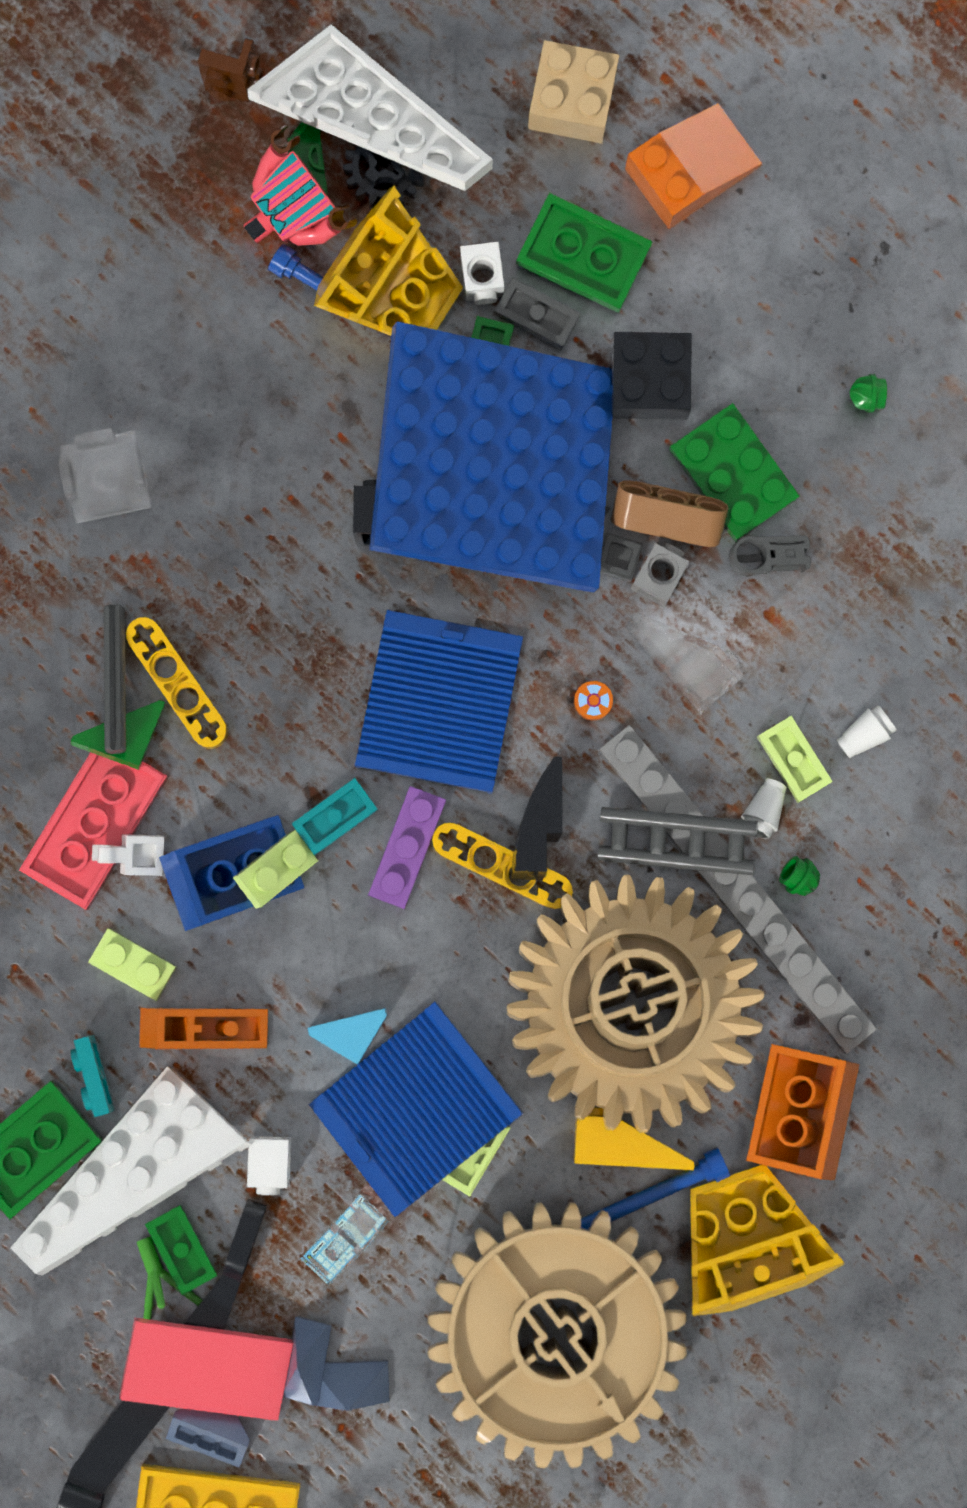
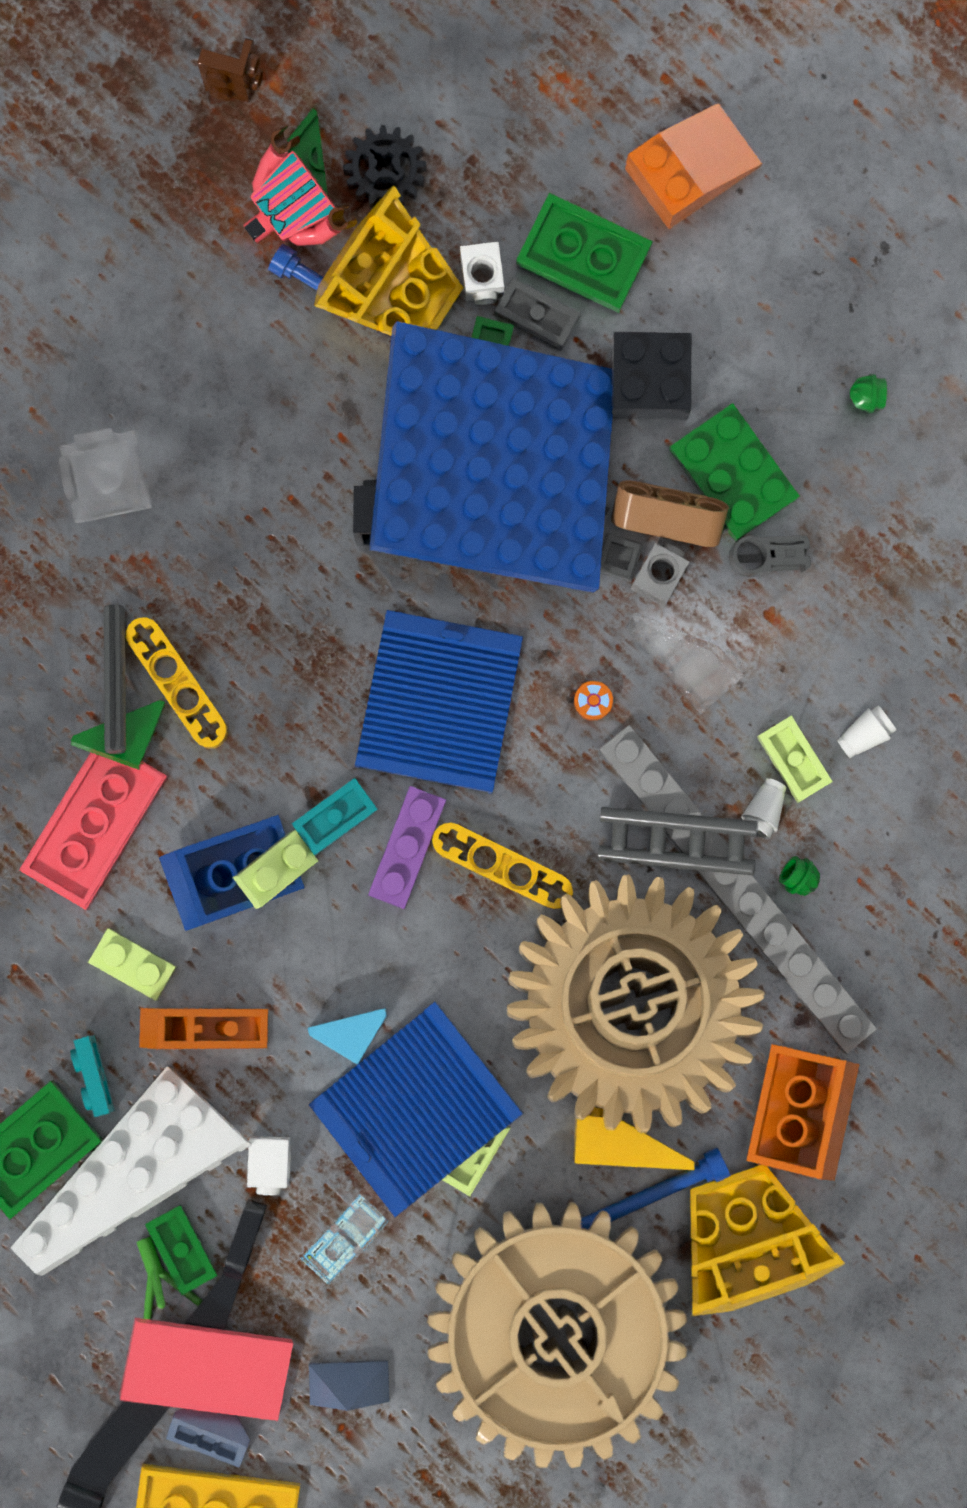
(136, 855): white plate -> none
(307, 1360): sand blue slope -> none
(356, 99): white wing -> none
(539, 825): black slope -> none
(573, 91): tan brick -> none

